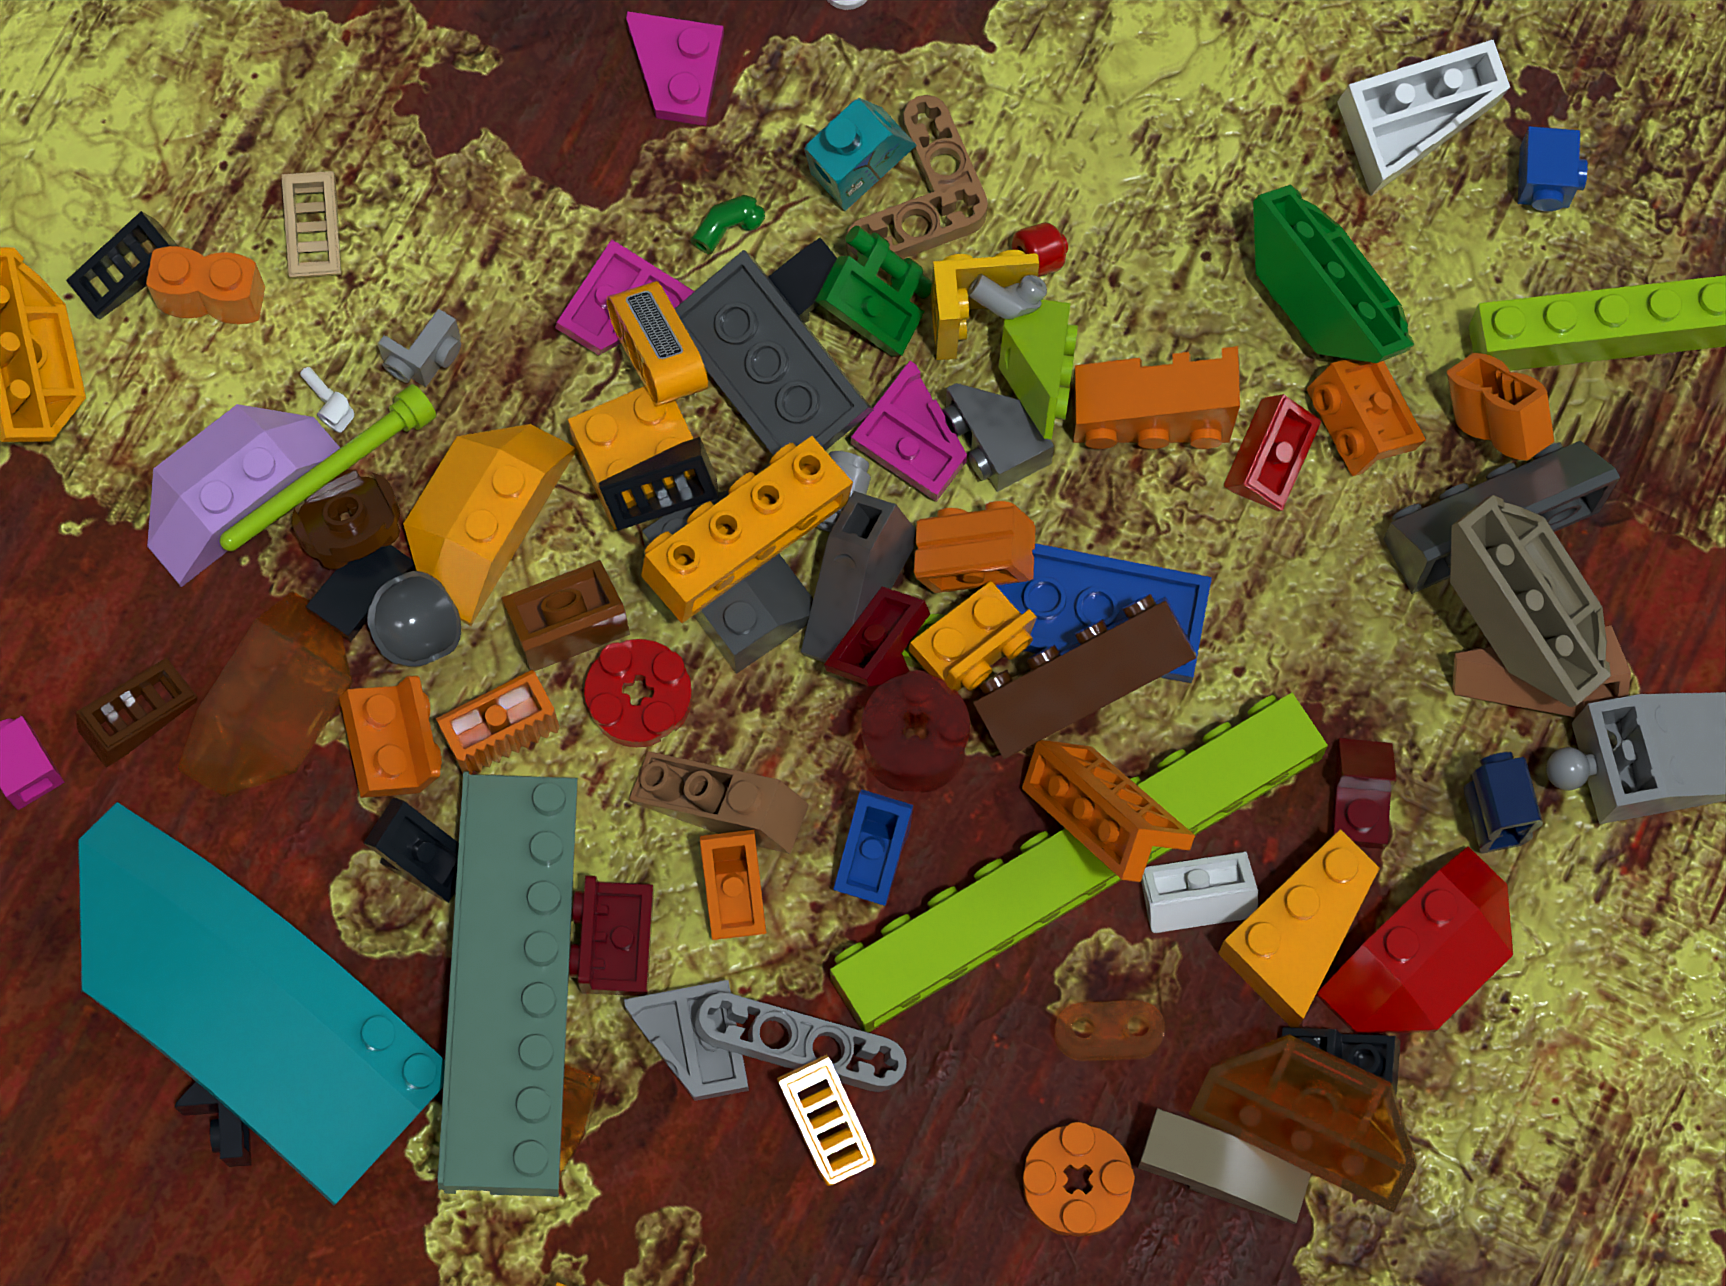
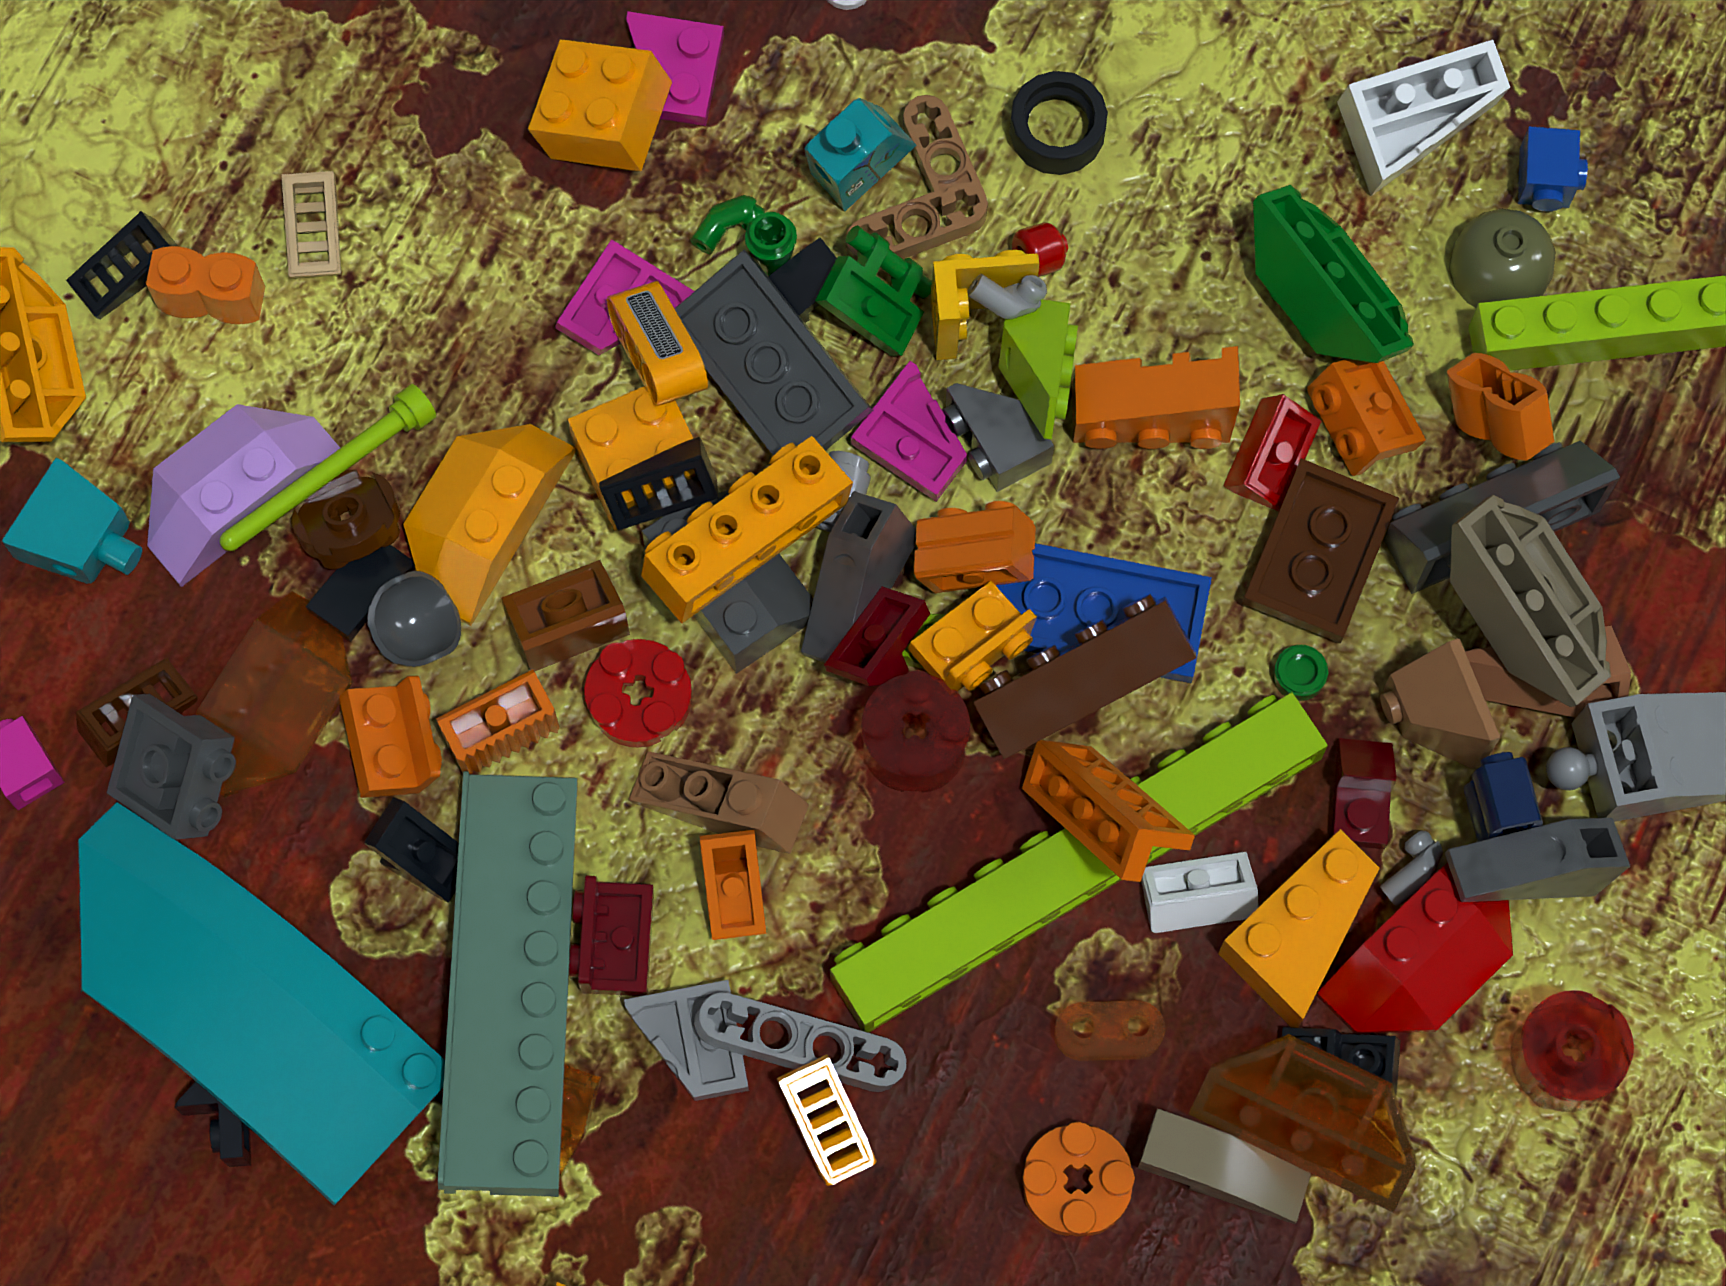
(71, 528): none -> teal torso
(171, 768): none -> dark grey plate
(336, 410): white hand -> none
(433, 348): light grey bracket -> none
(600, 105): none -> light orange brick
(771, 240): none -> green cone
(873, 847): blue slope -> none
(1065, 87): none -> black tyre
(1300, 671): none -> green tile
(1320, 550): none -> reddish brown plate
(1416, 873): none -> light grey arm
(1442, 706): none -> medium nougat slope
(1502, 258): none -> olive cylinder
(1540, 862): none -> flat silver slope
(1581, 1023): none -> clear red brick

